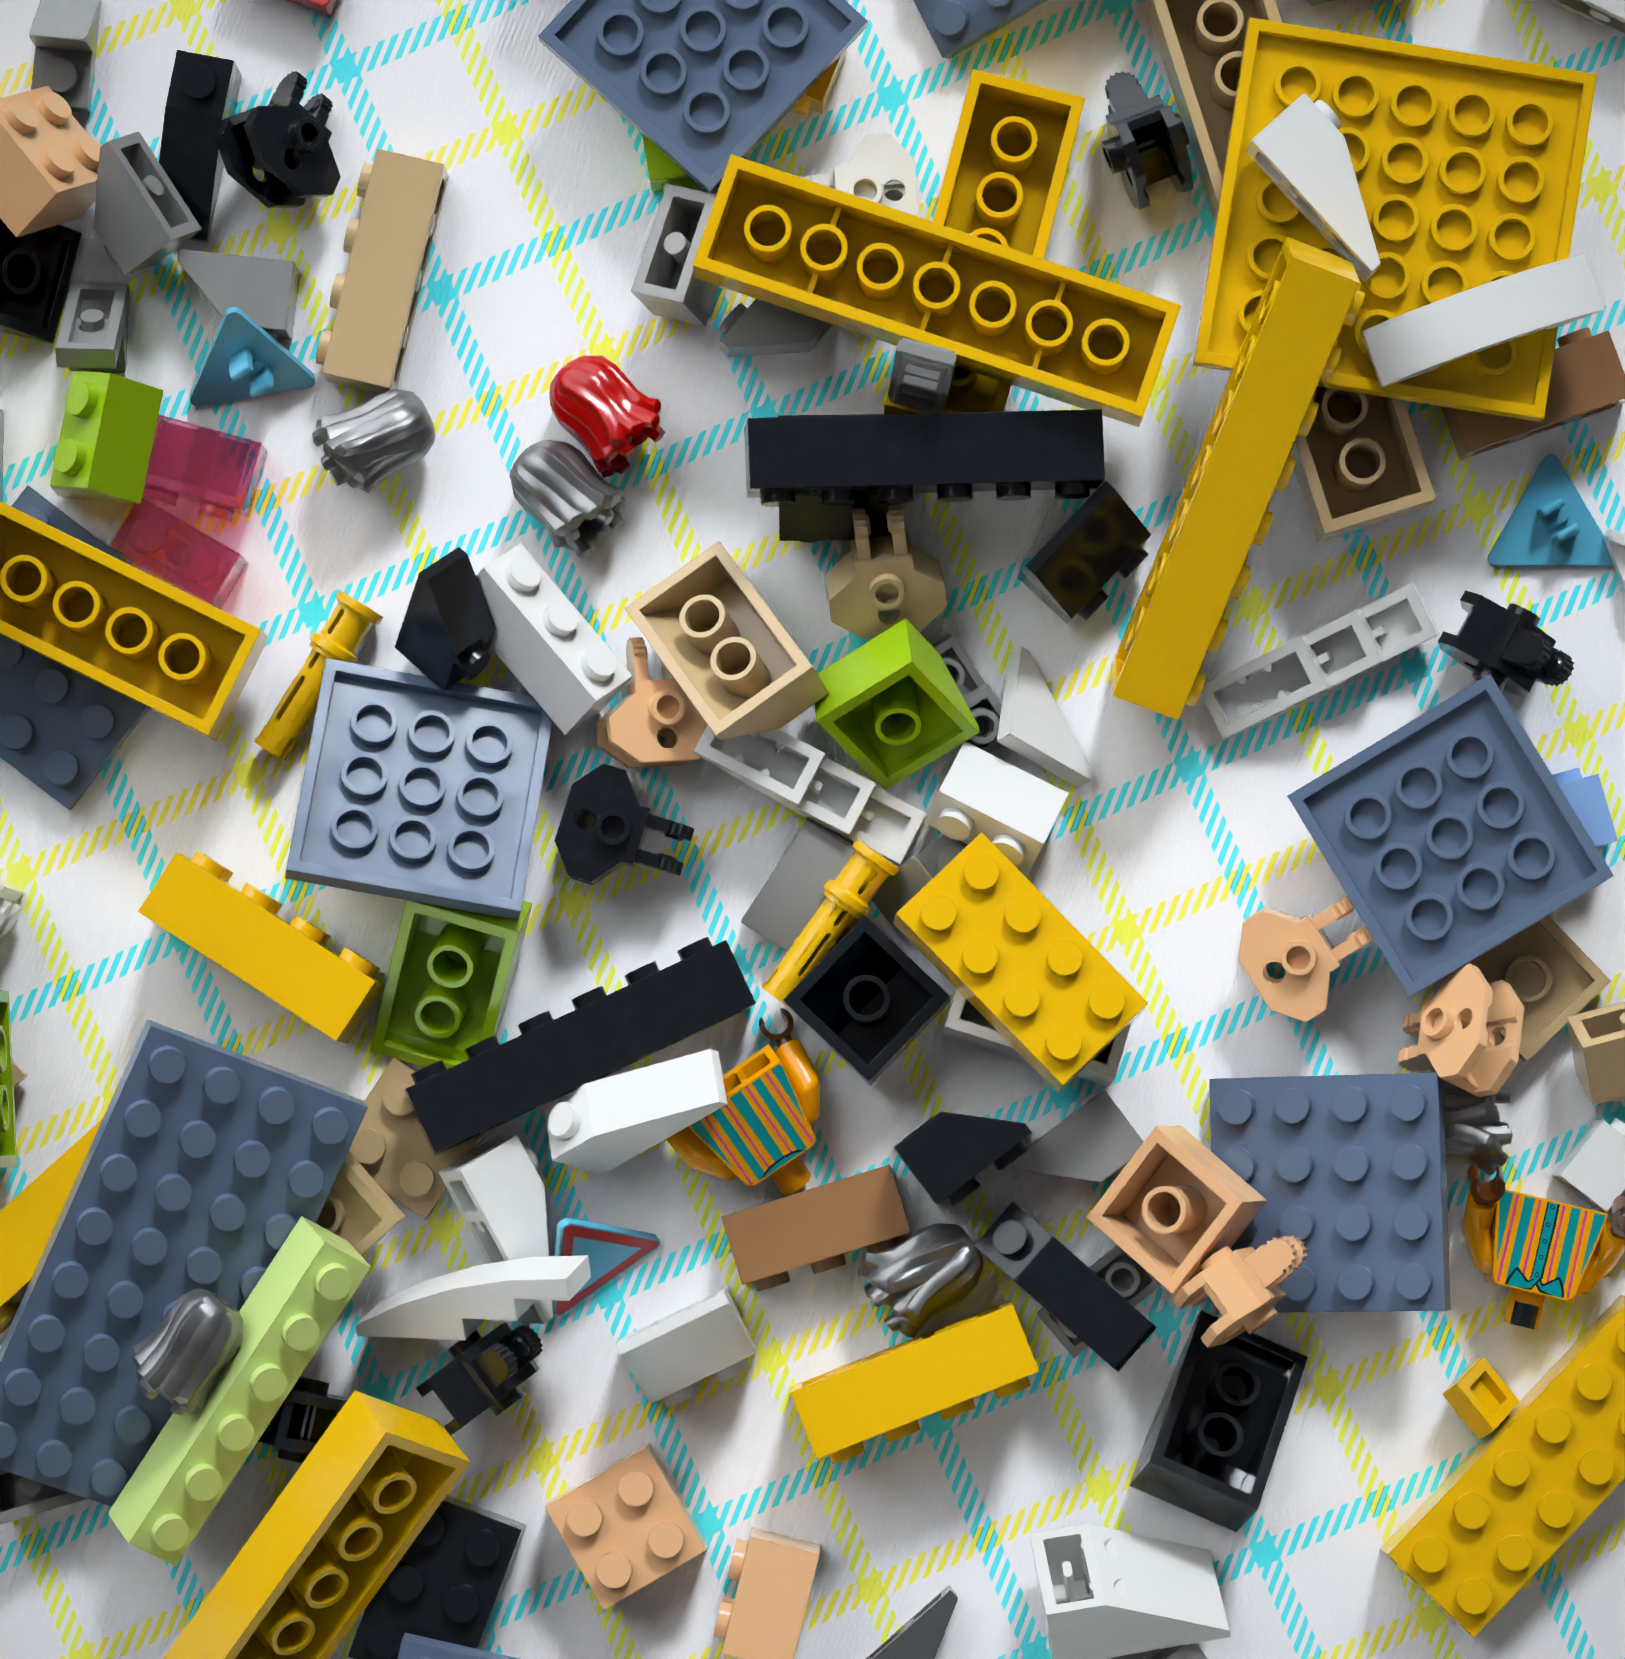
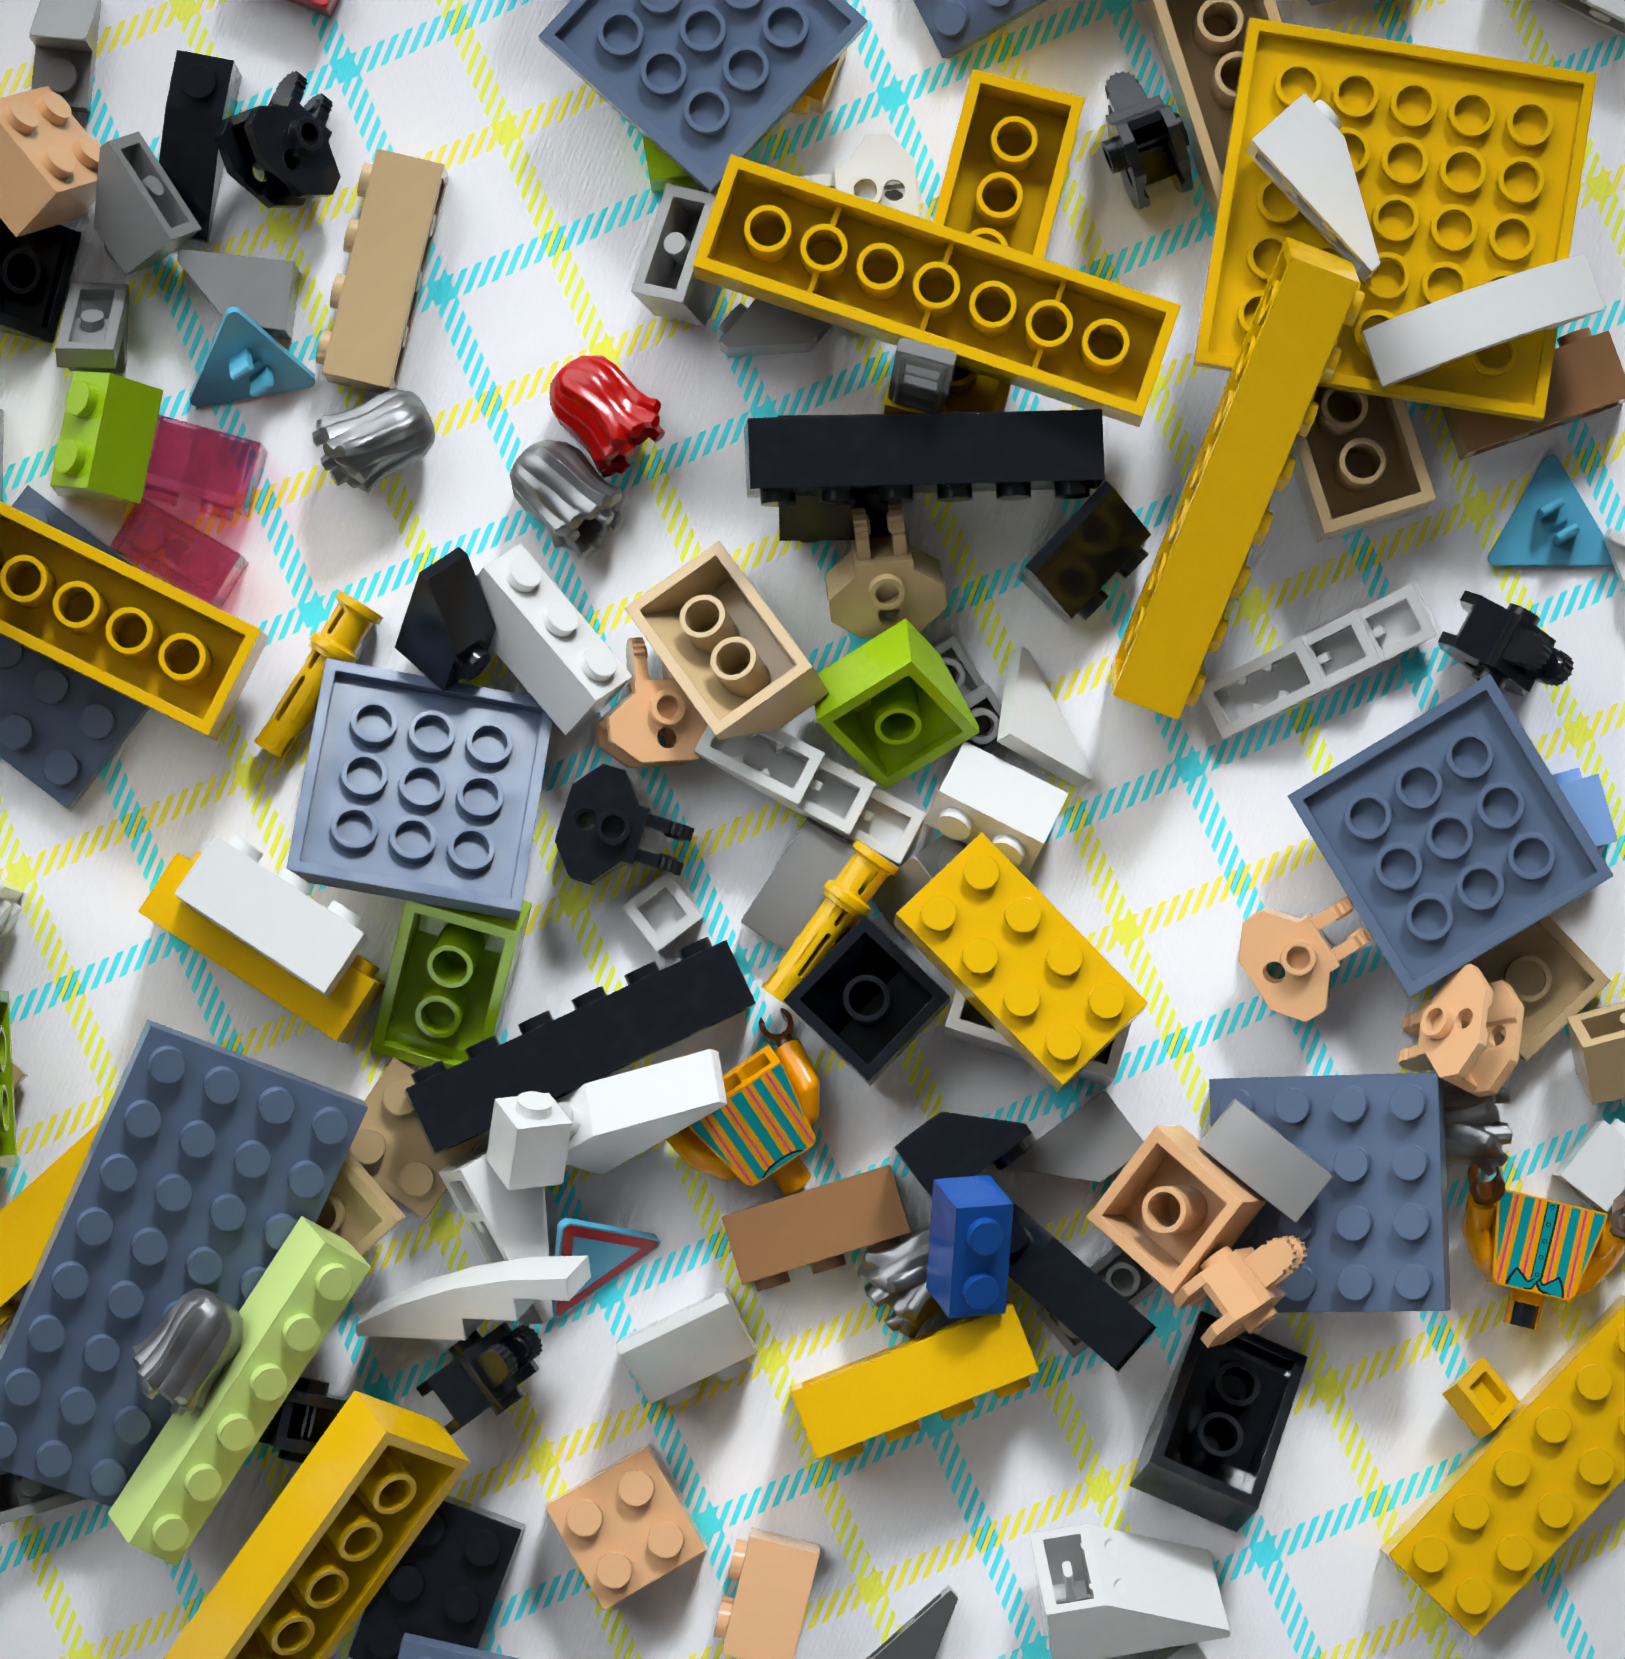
(273, 913): none -> white brick
(528, 1140): none -> white brick
(662, 912): none -> white tile
(969, 1246): none -> blue brick
(1265, 1160): none -> light grey slope

